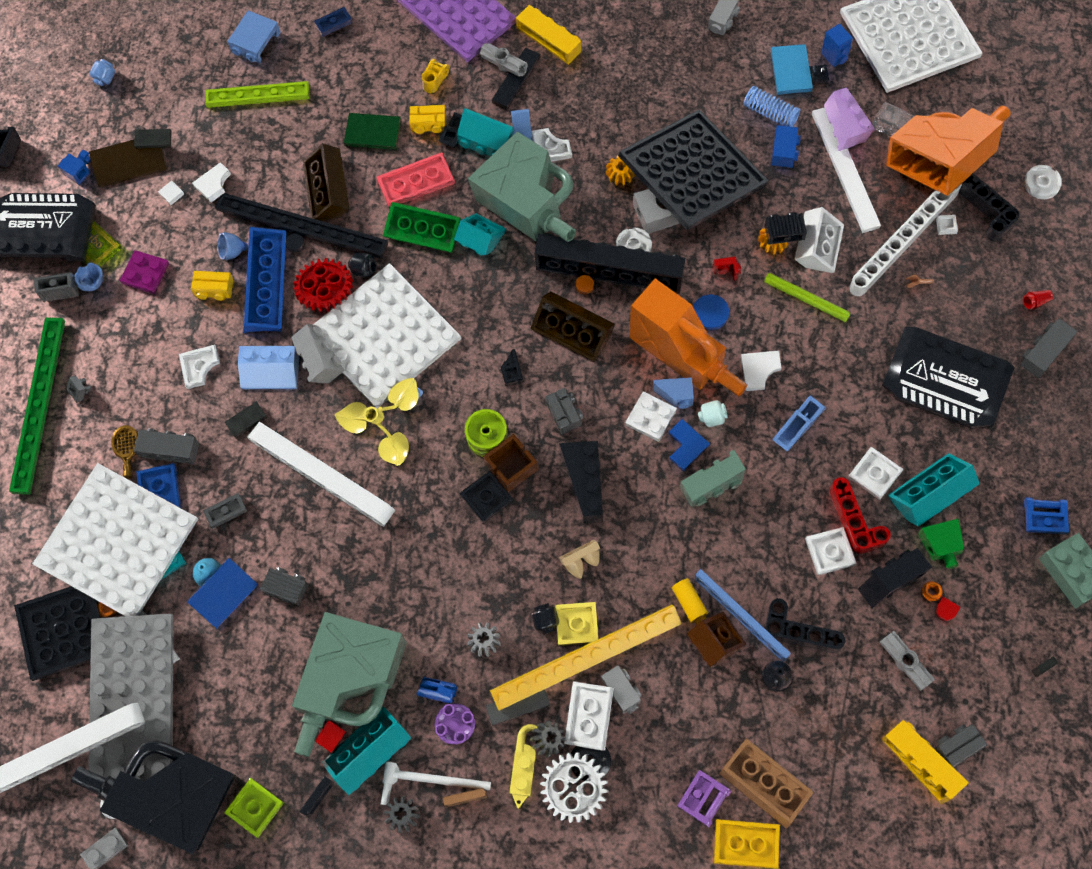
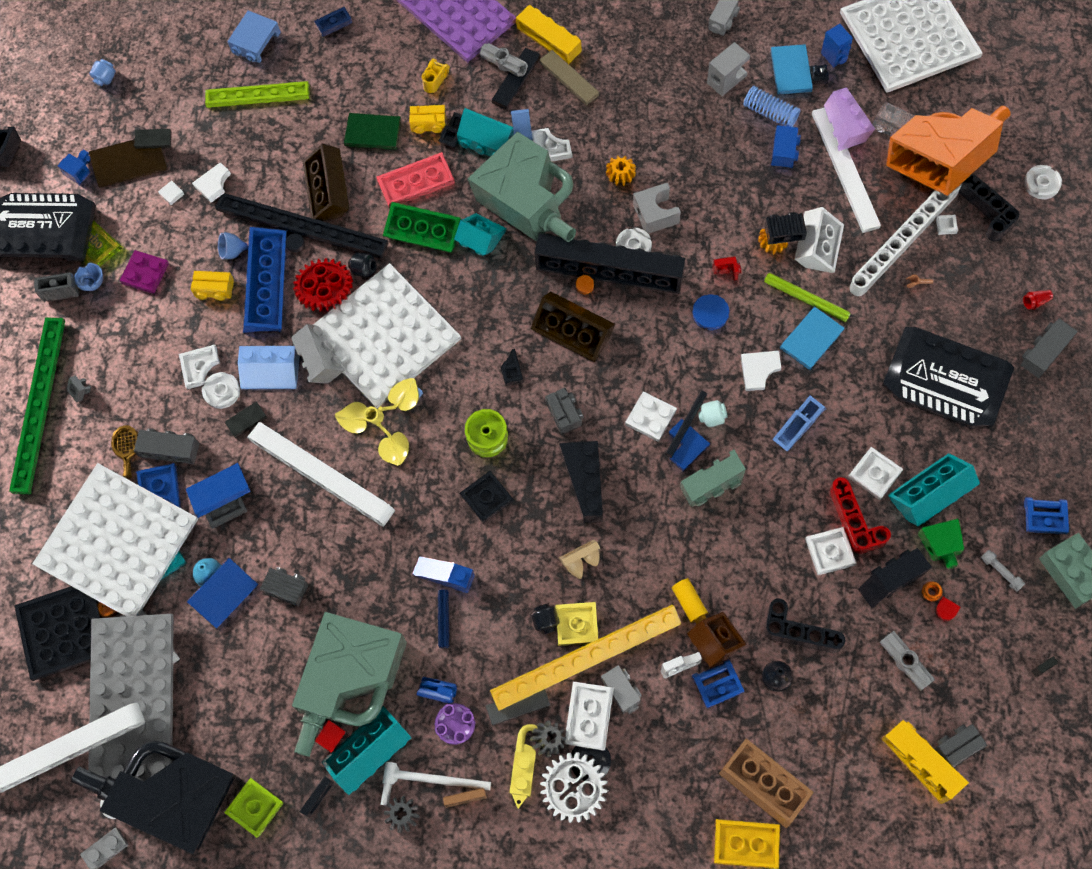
(217, 490): none -> blue tile
(221, 390): none -> white tile
(443, 618): none -> dark blue axle
(445, 573): none -> slope
(479, 634): light grey gear -> none
(509, 464): reddish brown piece -> none
(569, 77): none -> dark tan tile
(675, 335): orange piece -> none
(675, 391): medium blue slope -> none
(680, 664): none -> white tile
(686, 423): none -> black bar
(693, 169): black plate -> none
(697, 795): medium lavender plate -> none
(719, 690): none -> blue plate
(726, 69): none -> light grey piece
(742, 616): medium blue tile -> none
(812, 338): none -> dark azure tile
(990, 557): none -> light grey bar

